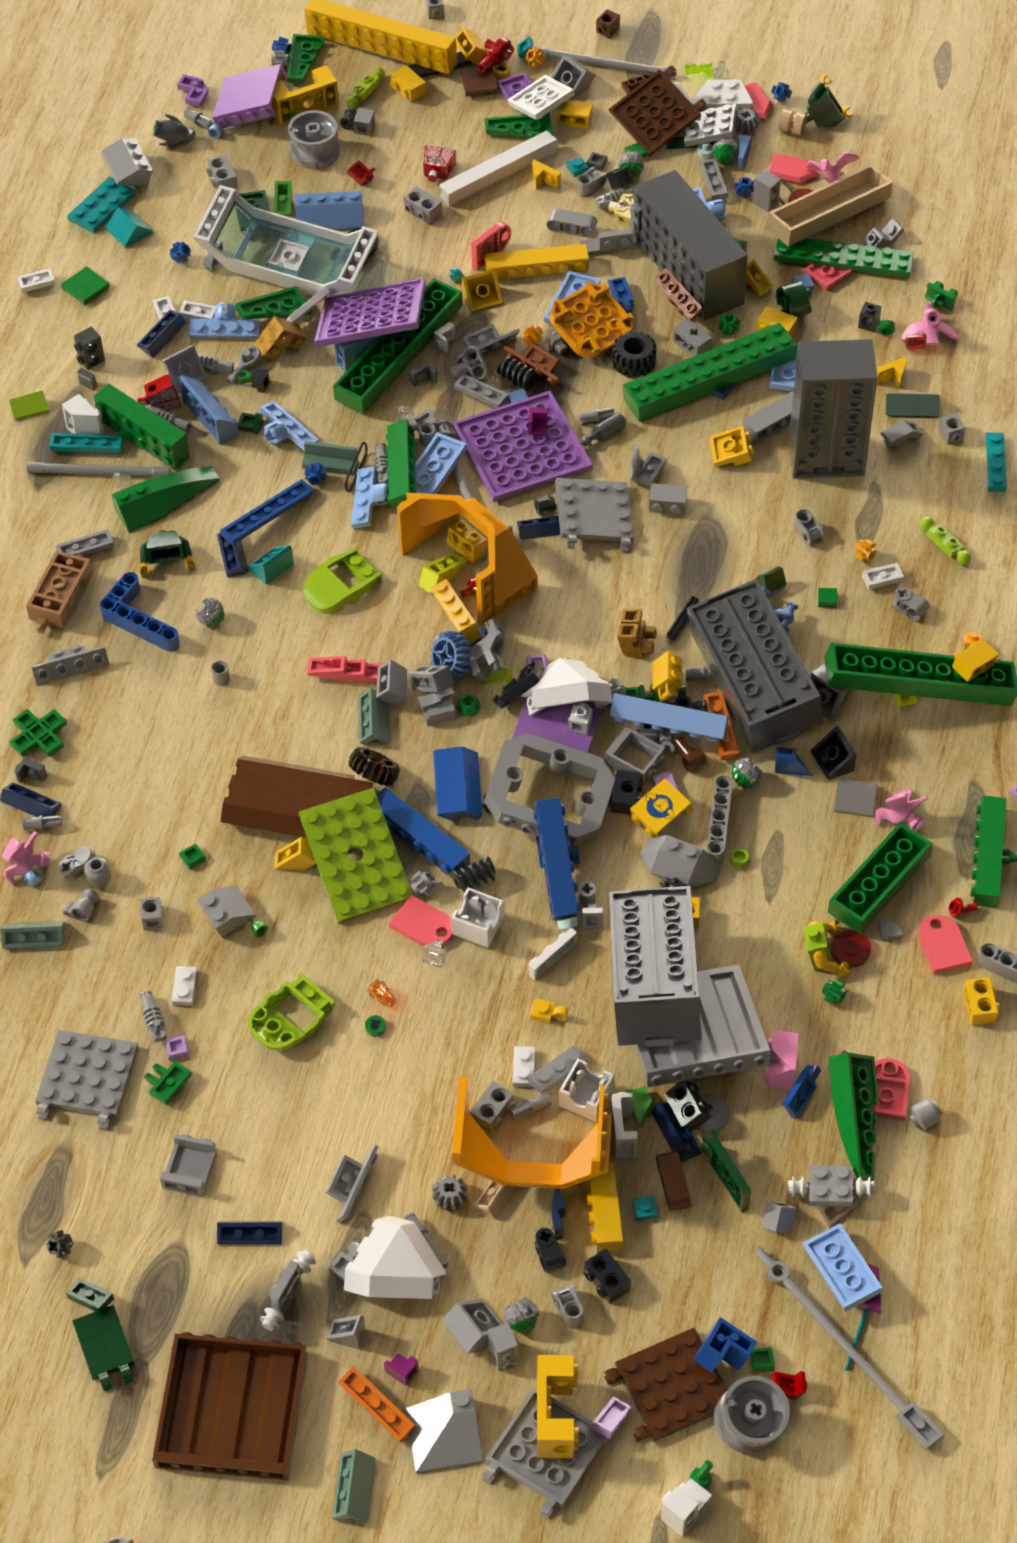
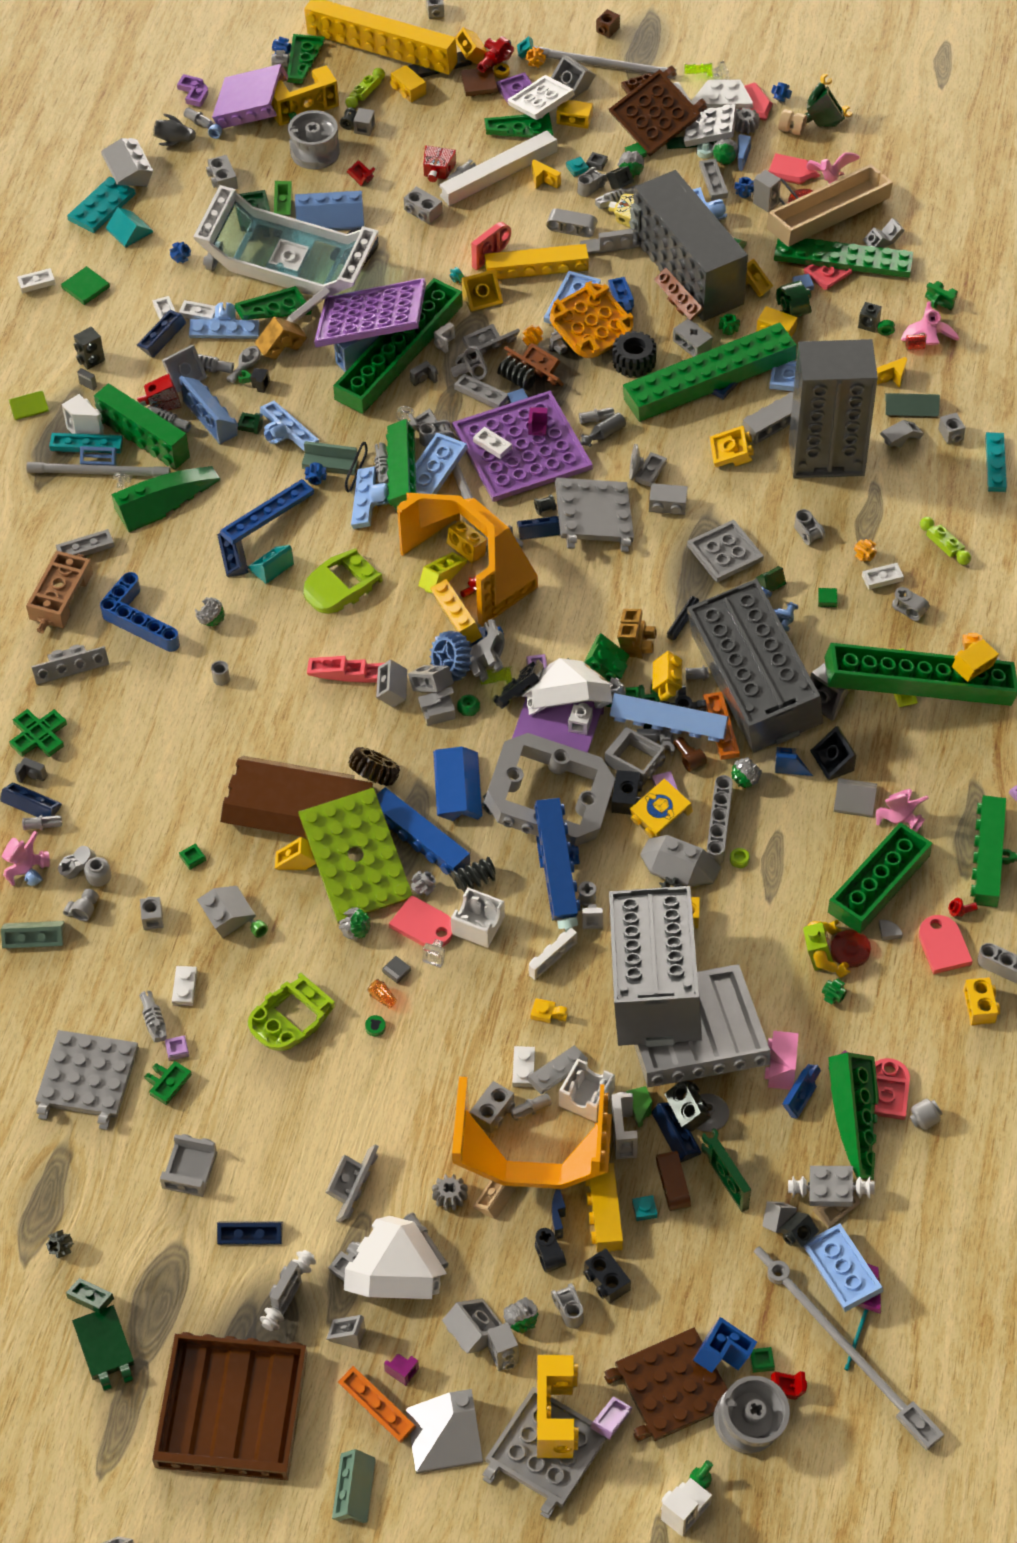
(113, 456): none -> medium blue tile
(165, 547): dark green torso -> none
(356, 924): none -> green piece
(372, 718): sand green panel -> none
(396, 969): none -> dark grey tile
(460, 169): none -> light grey axle
(492, 442): none -> white plate
(607, 658): none -> green plate
(725, 551): none -> light grey plate
(803, 1224): none -> pearl dark grey brick

